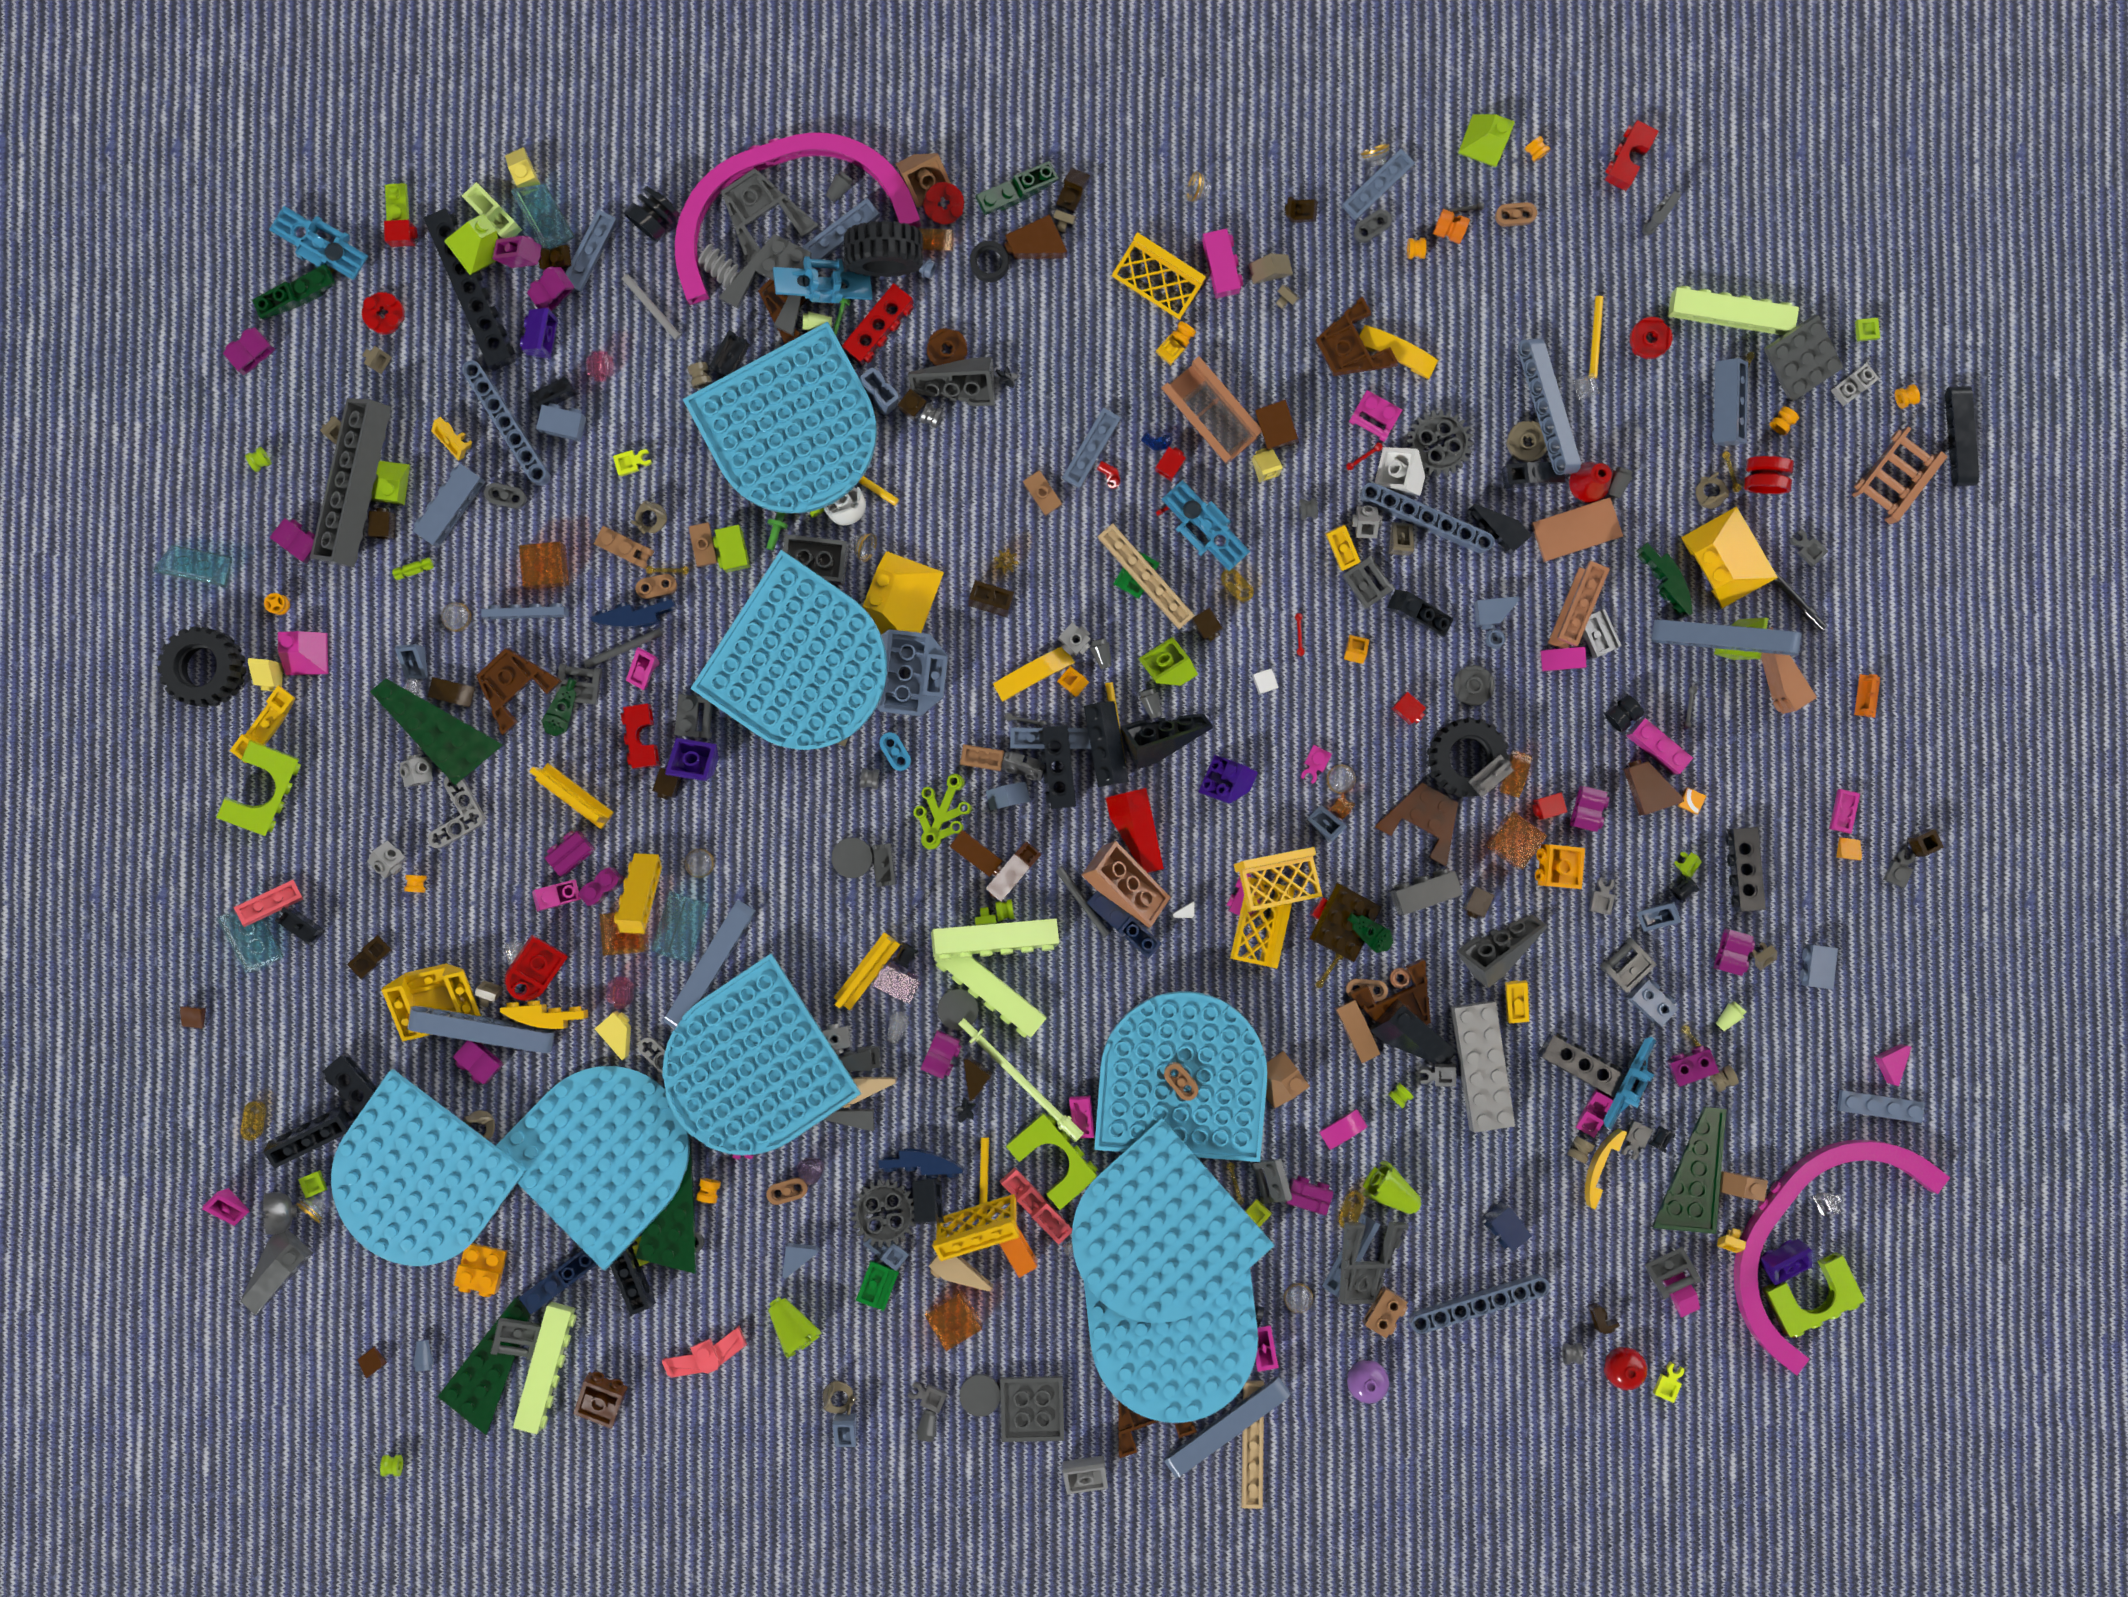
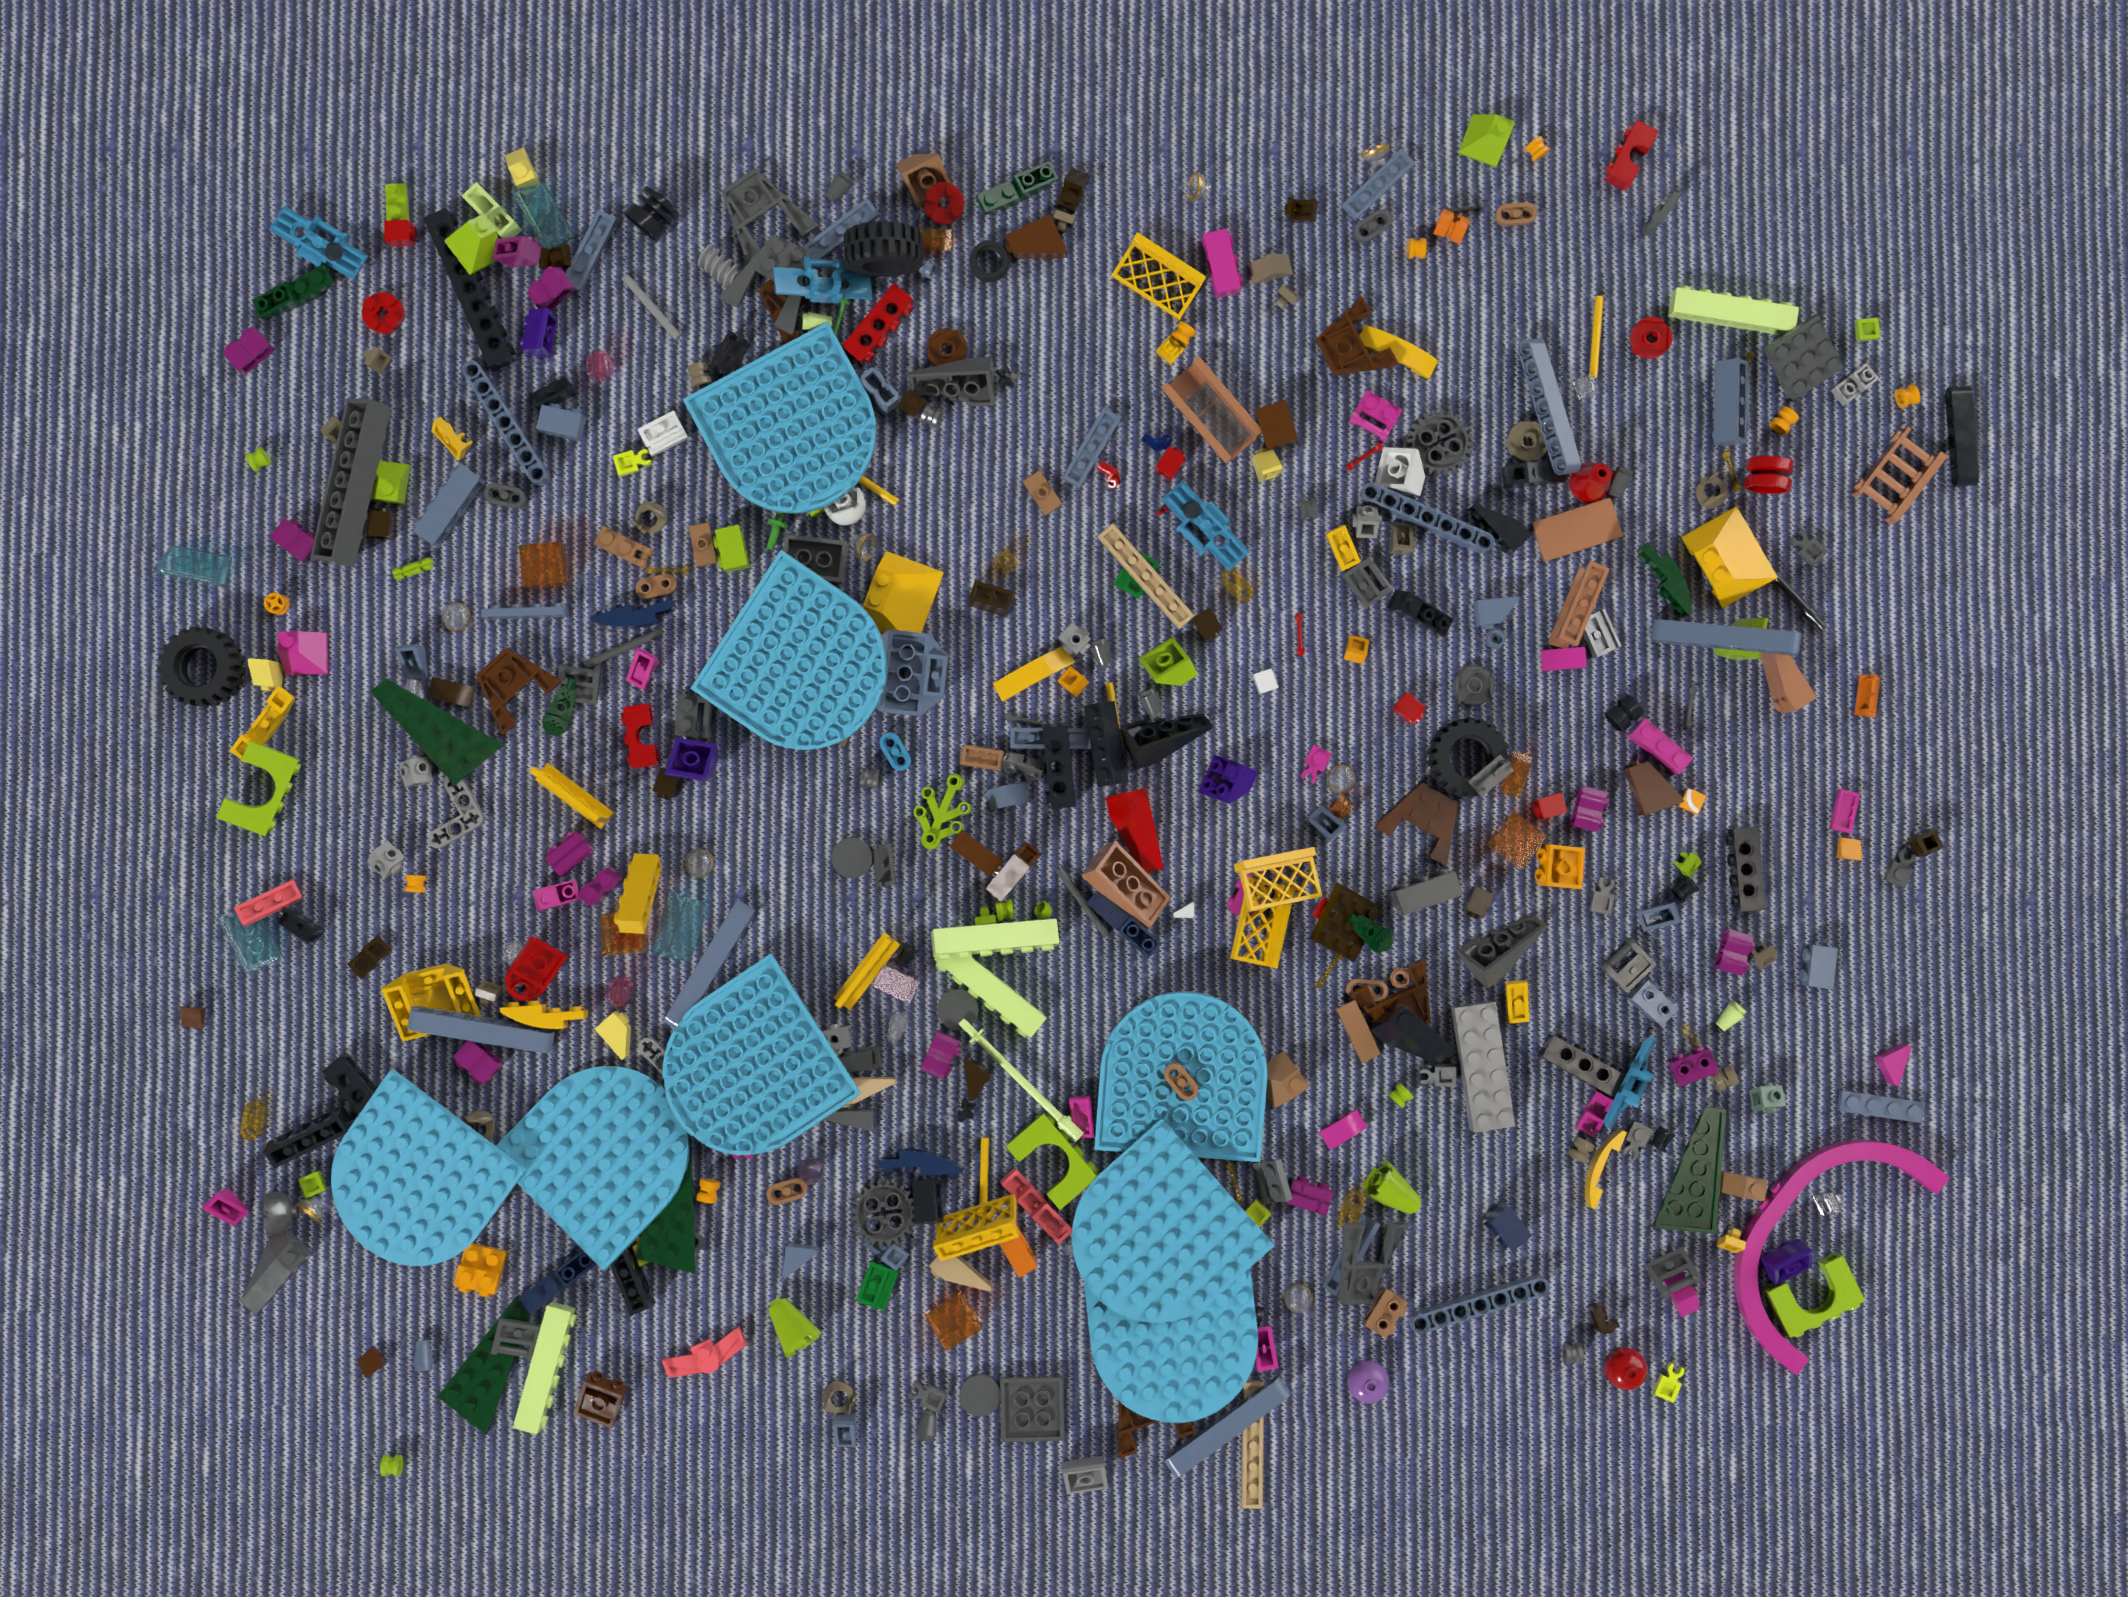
(662, 433): none -> white plate
(767, 156): dark pink arch -> none
(1043, 910): none -> lime hinge
(1767, 1098): none -> sand green brick

